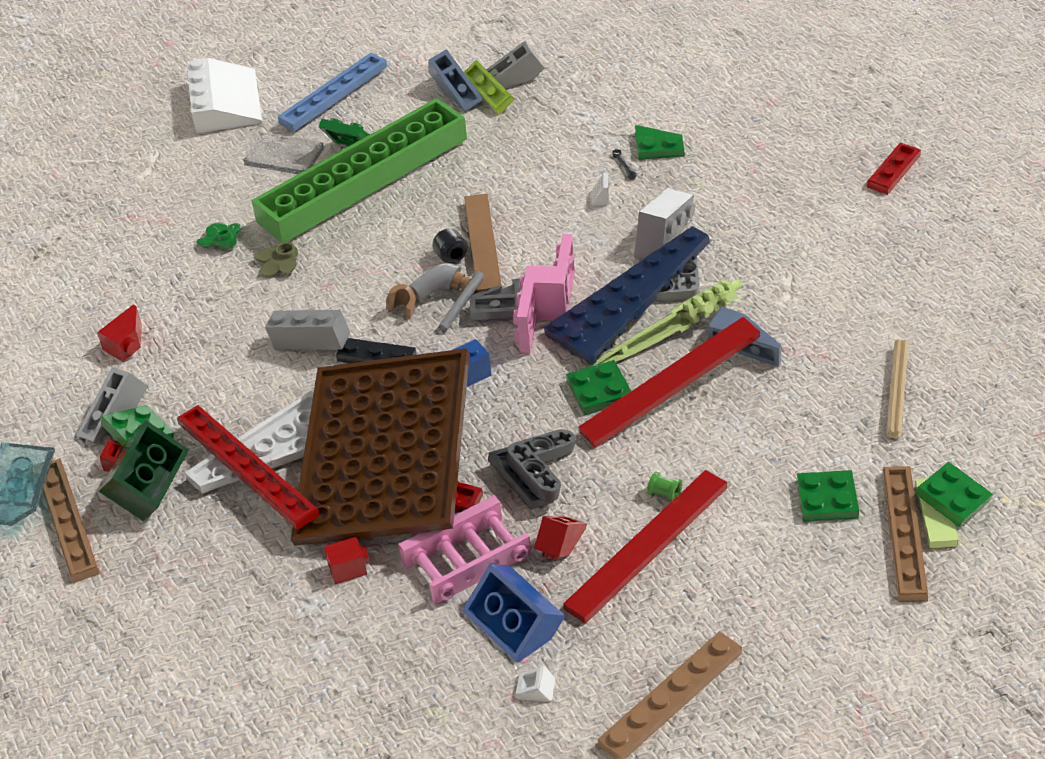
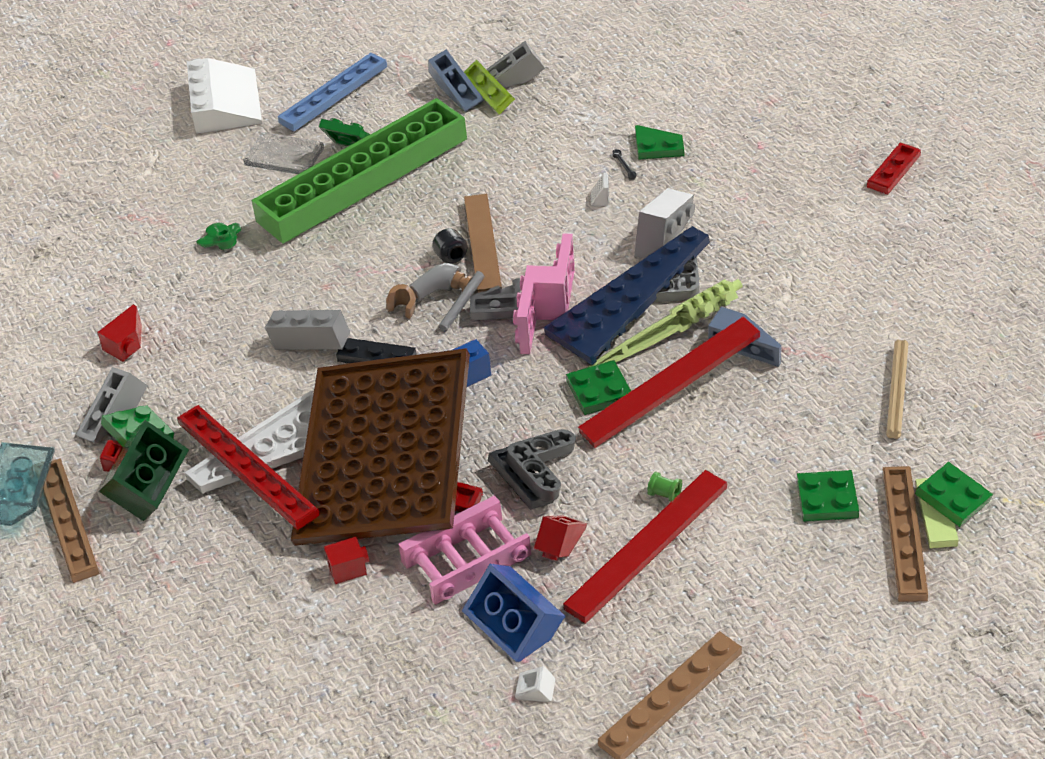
(277, 259): olive plate -> none

